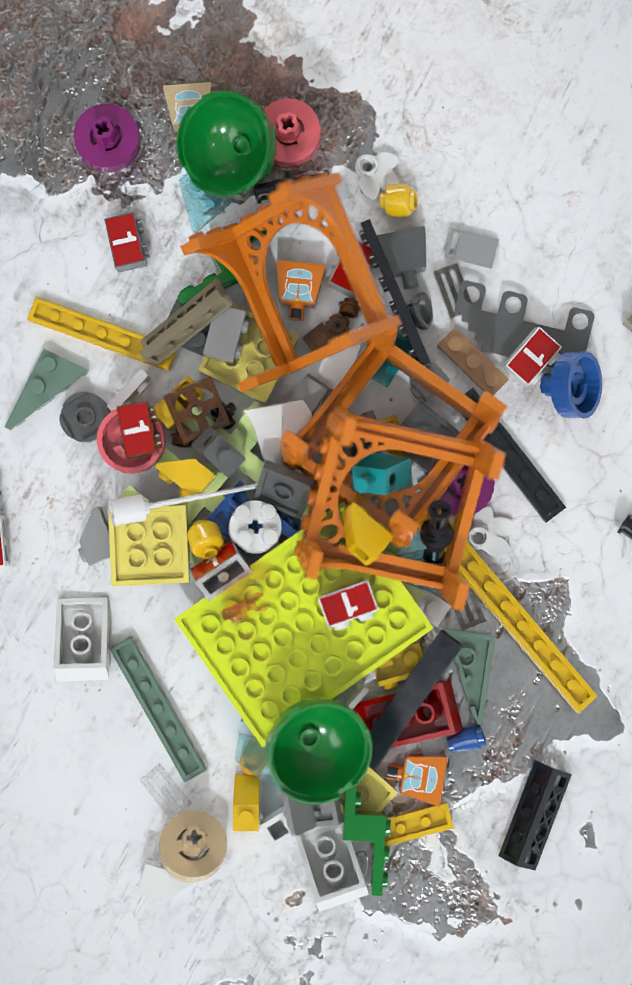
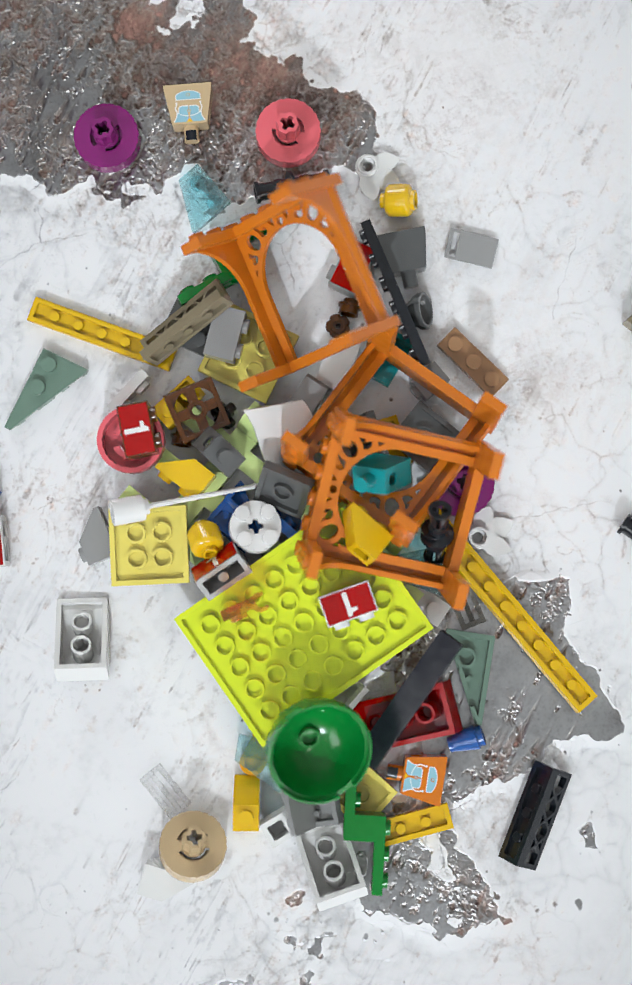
(72, 412): dark grey plate -> none
(126, 242): red brick -> none
(158, 709): sand green tile -> none
(226, 143): green rock -> none
(299, 286): orange torso -> none
(317, 337): reddish brown plate -> none
(398, 667): yellow bracket -> none
(446, 271): clear smoke tile -> none
(506, 330): dark grey piece -> none
(522, 471): black tile -> none
(532, 356): red brick -> none
(574, 384): blue piece -> none

